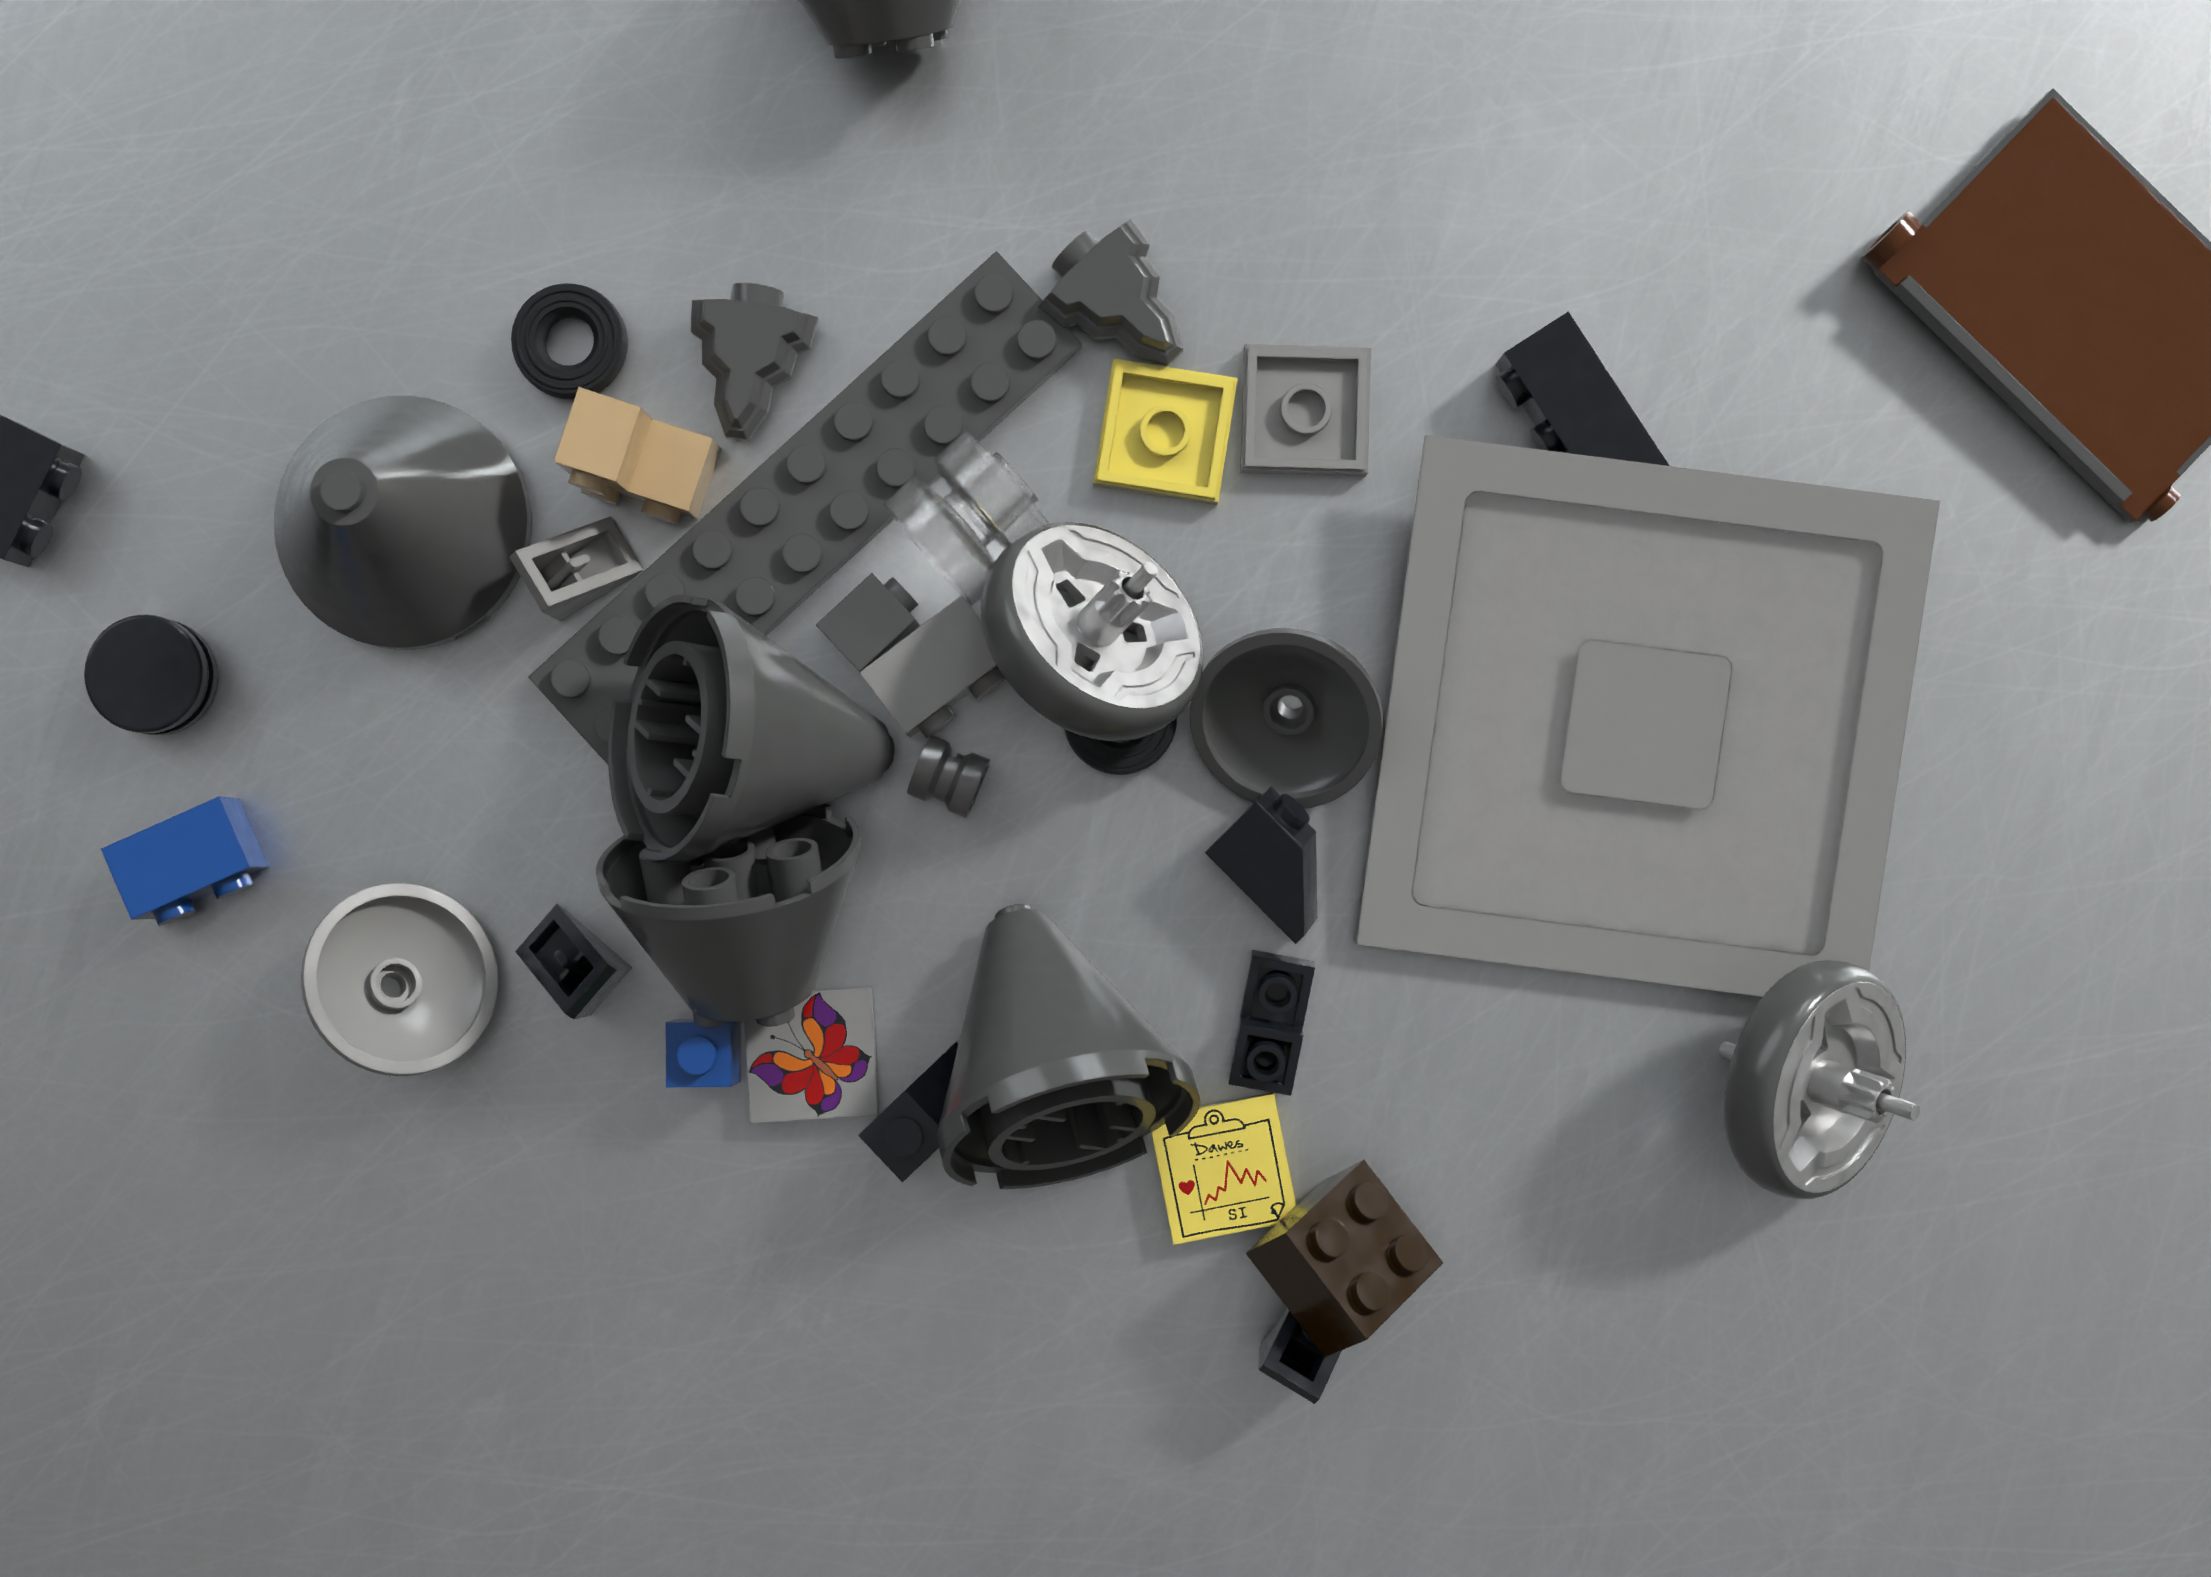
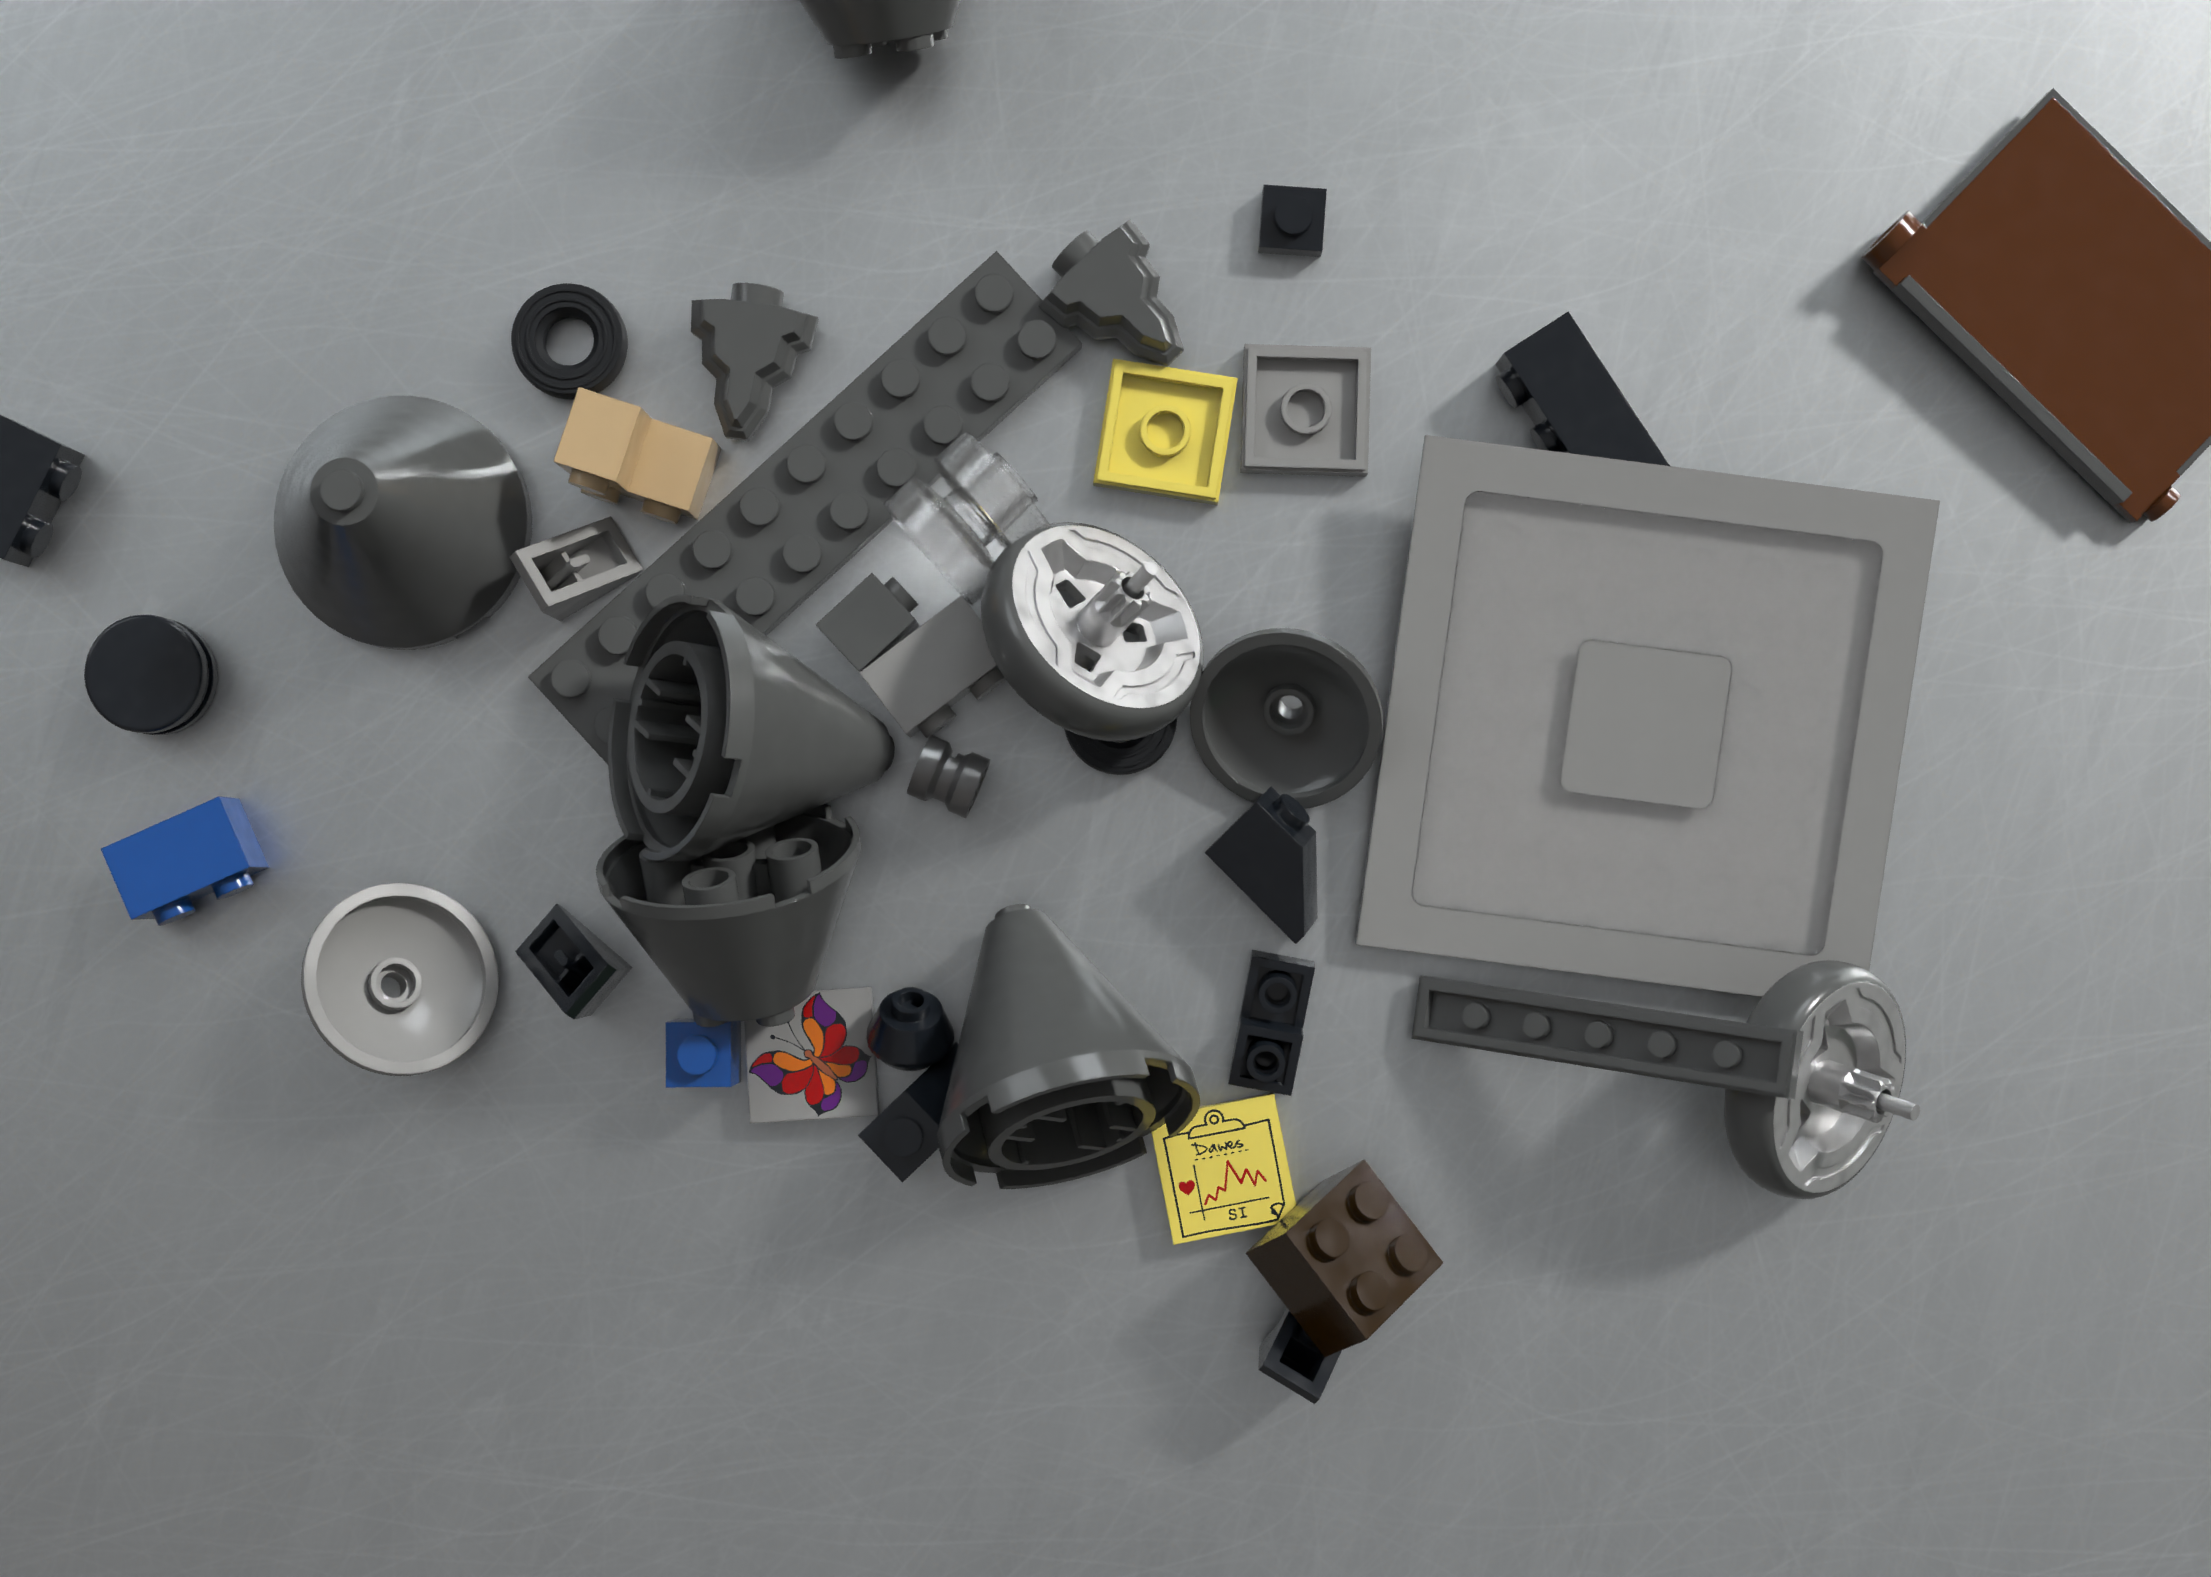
(910, 1030): none -> black cone
(1292, 220): none -> black plate
(1609, 1036): none -> dark grey tile

